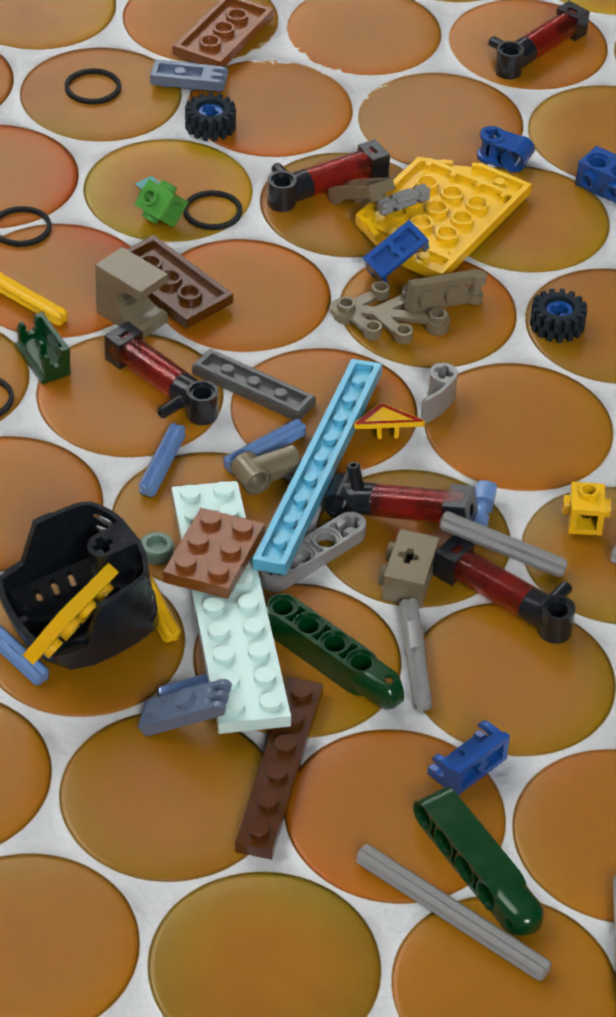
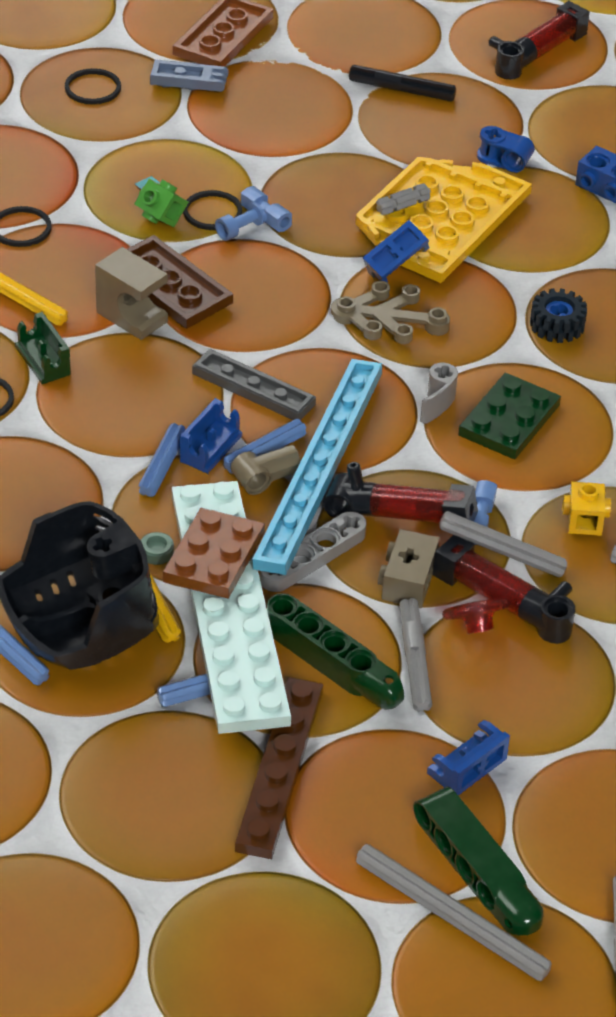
(71, 615): yellow plate -> none
(185, 707): sand blue hinge -> none
(198, 397): piece -> none
(209, 437): none -> blue hinge
(210, 117): black bush -> none
(258, 212): none -> medium blue bar
(288, 188): piece -> none
(361, 190): dark tan plate -> none
(387, 417): yellow piece -> none
(402, 82): none -> black axle
(445, 290): dark tan plate -> none
(477, 614): none -> clear red piece
(509, 415): none -> dark green plate

